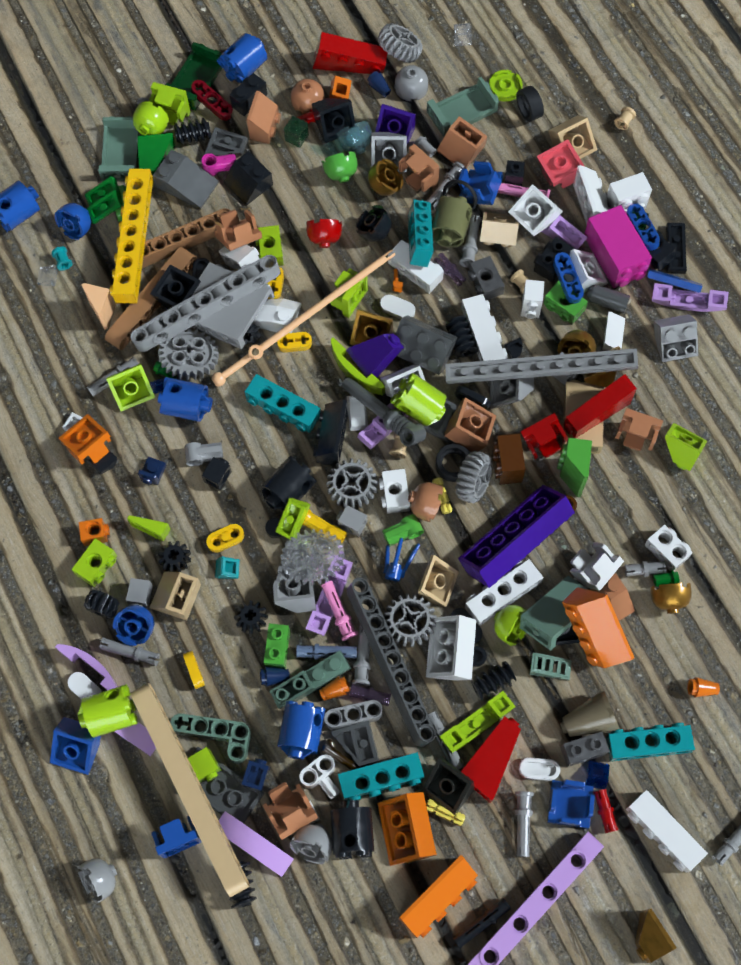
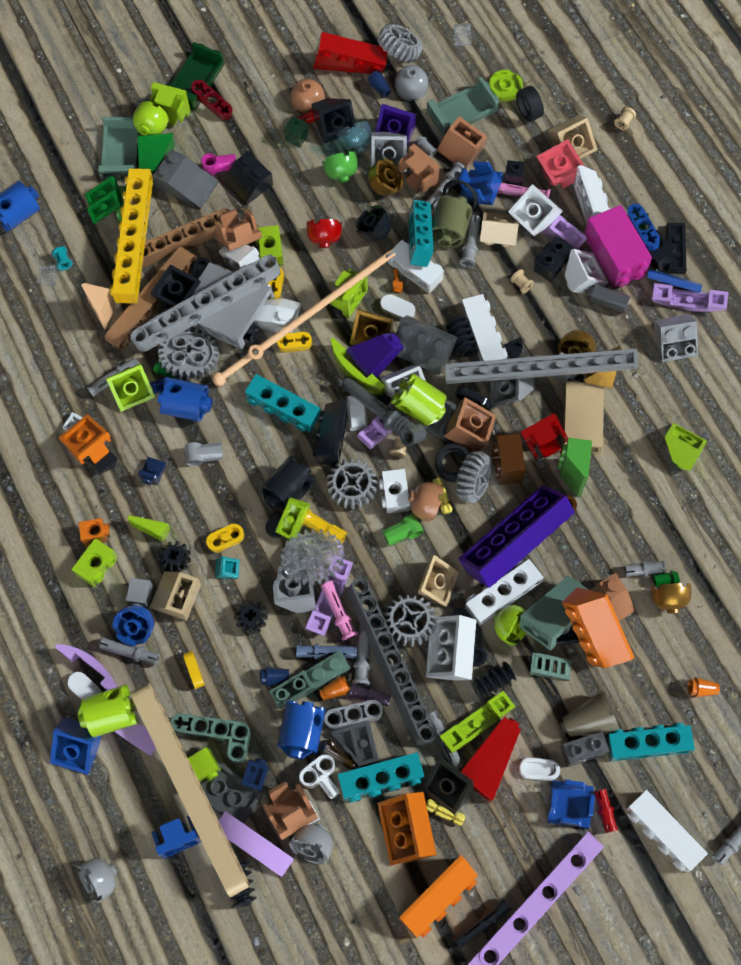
(74, 220): blue cylinder -> none
(101, 604): black gear -> none
(192, 131): black piece -> none
(217, 473): black brick -> none
(226, 143): dark grey wing -> none
(242, 57): blue cylinder -> none
(243, 95): black brick -> none
(262, 118): nougat slope -> none
(277, 646): bright green brick -> none
(340, 88): orange brick -> none
(352, 520): light grey brick -> none
(352, 823): black cylinder -> none
(393, 571): blue plant -> none
(450, 269): clear purple pin -> none
(486, 269): flat silver brick -> none
(523, 815): light grey pin -> none
(532, 299): white brick -> none
(567, 286): blue beam -> none
(567, 313): bright green brick -> none
(595, 570): white panel -> none
(597, 775): clear blue slope -> none
(600, 407): red slope -> none
(613, 331): white slope -> none
(629, 191): white brick -> none
(638, 428): nougat panel -> none
(652, 938): pearl gold slope -> none
(664, 551): white brick -> none

